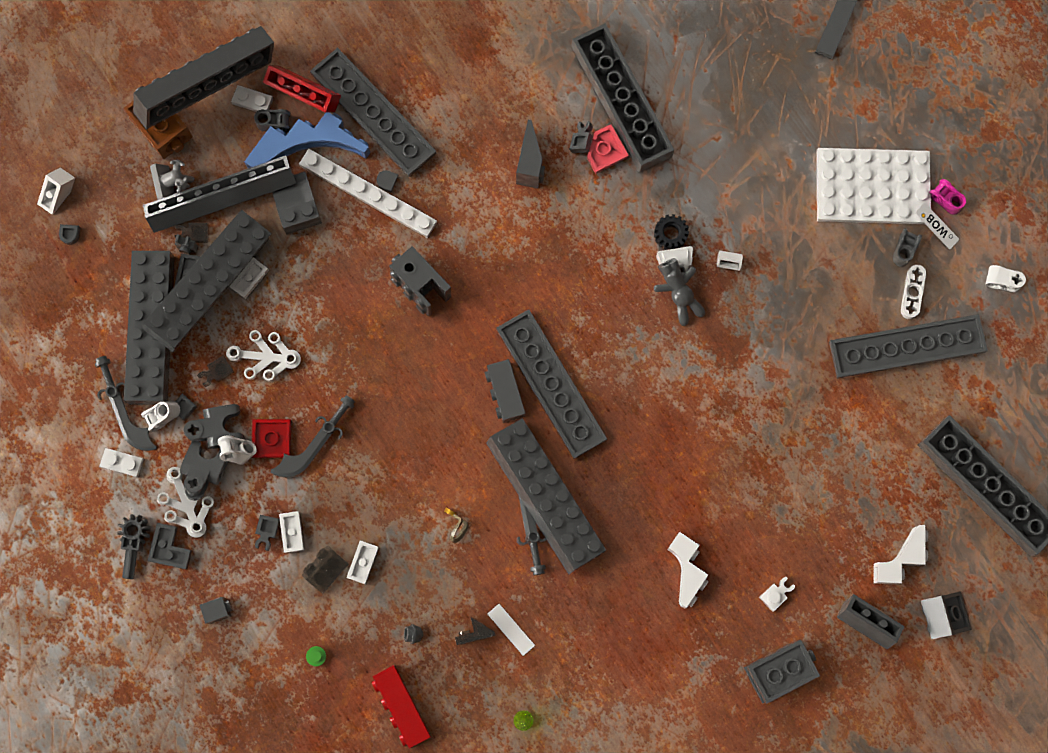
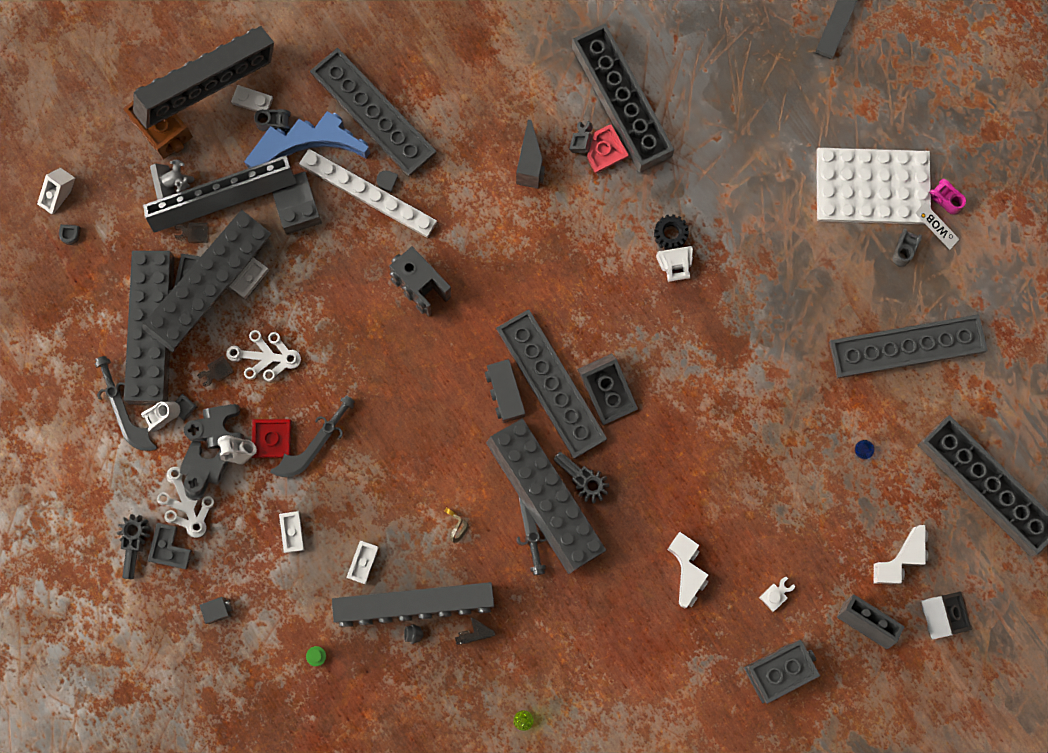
(121, 462): white plate -> none
(186, 245): dark grey plate -> none
(267, 528): dark grey plate -> none
(301, 88): red brick -> none
(324, 569): clear smoke bracket -> none
(401, 706): red brick -> none
(413, 603): none -> dark grey brick
(511, 629): white sticker -> none
(582, 478): none -> dark grey gear
(607, 388): none -> dark grey slope
(681, 293): dark grey animal -> none
(728, 256): white piece -> none
(864, 449): none -> clear blue plate
(906, 296): white beam -> none
(1002, 279): white piece -> none

